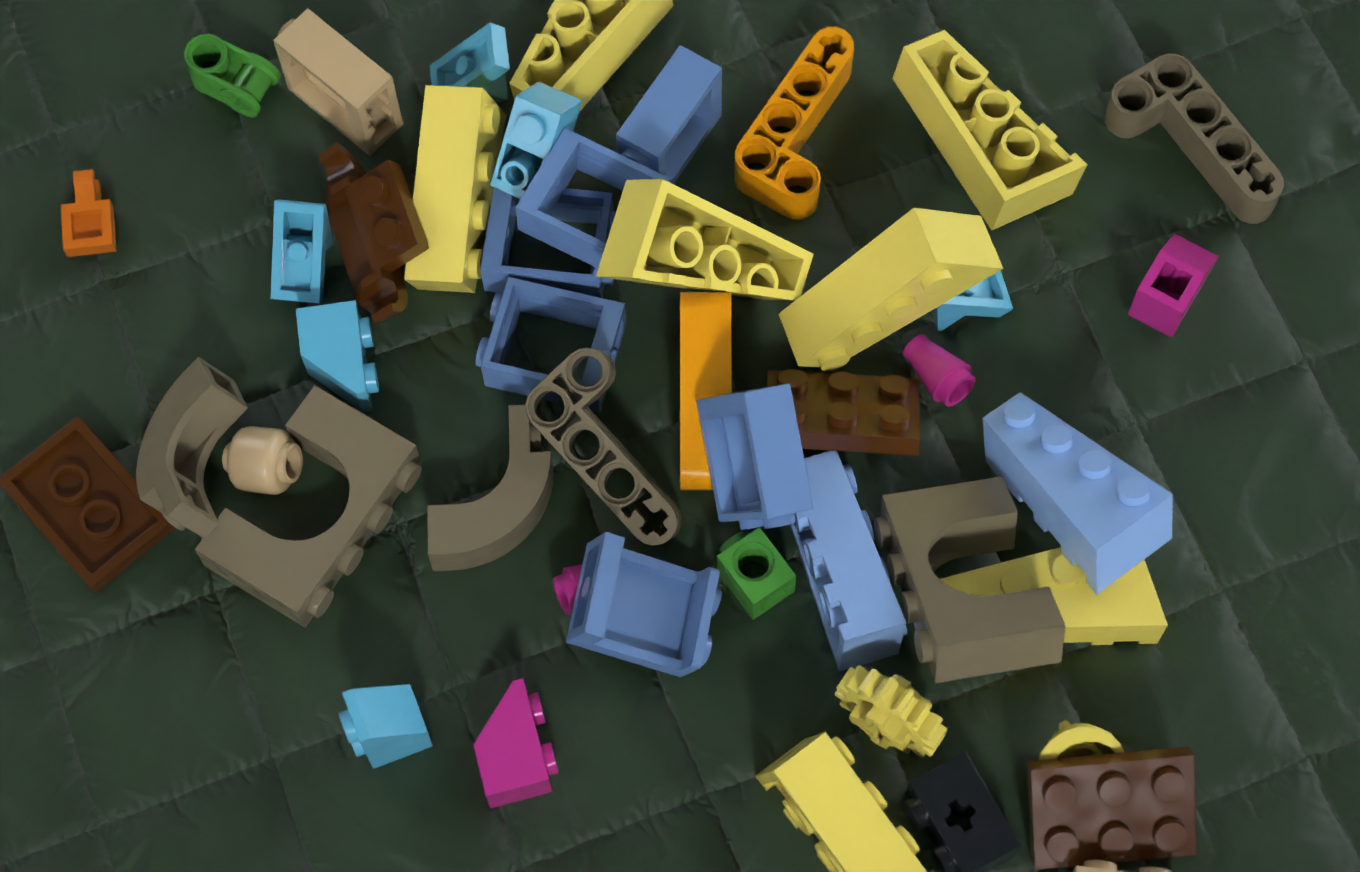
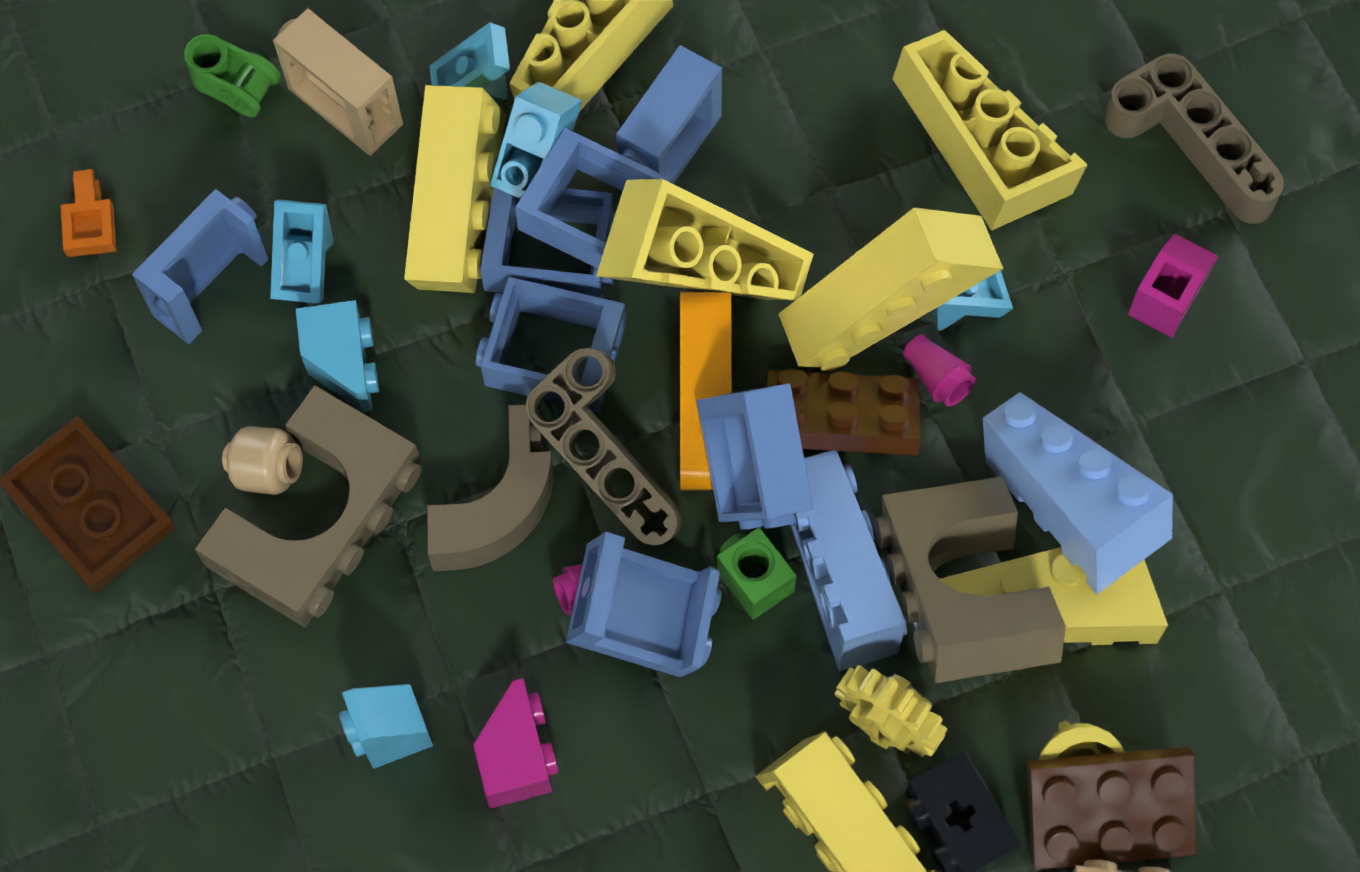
(180, 442): dark tan arch -> none
(195, 257): none -> medium blue panel
(373, 229): reddish brown plate -> none
(801, 116): light orange beam -> none

